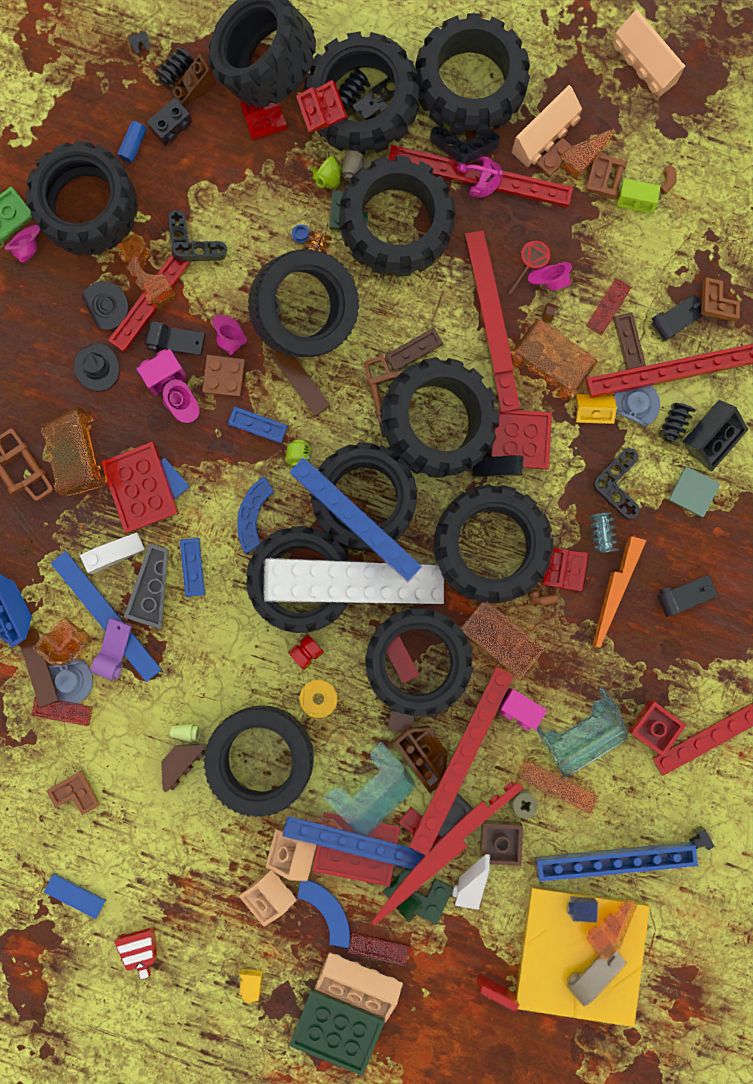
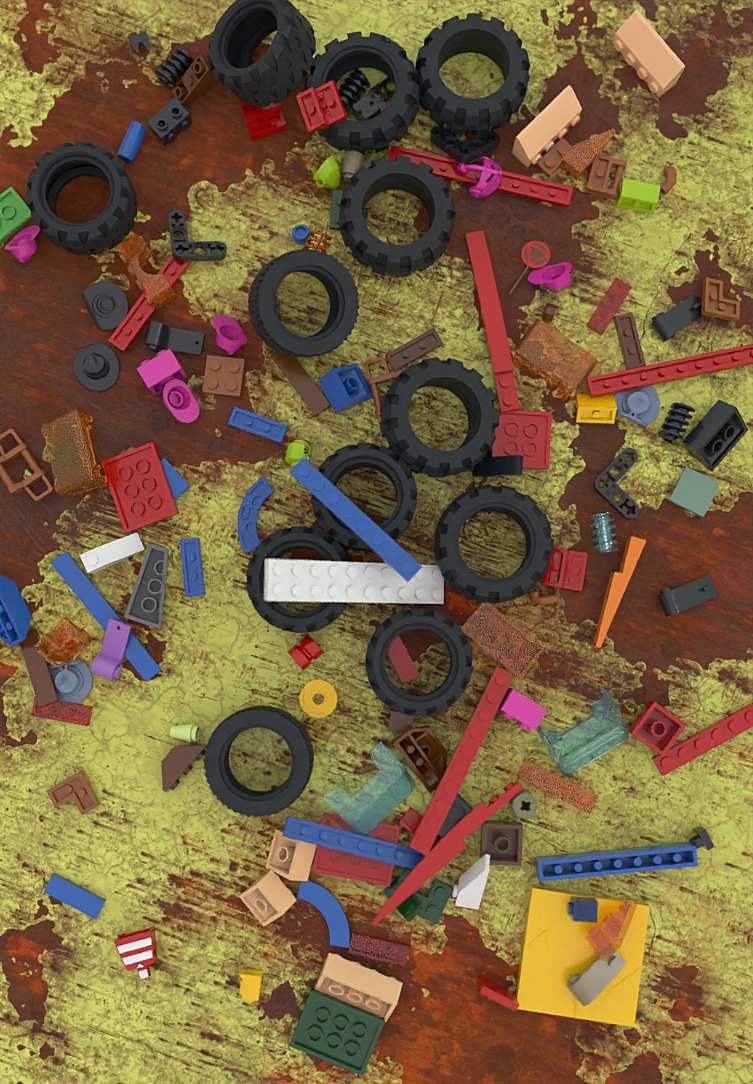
(345, 387): none -> blue slope

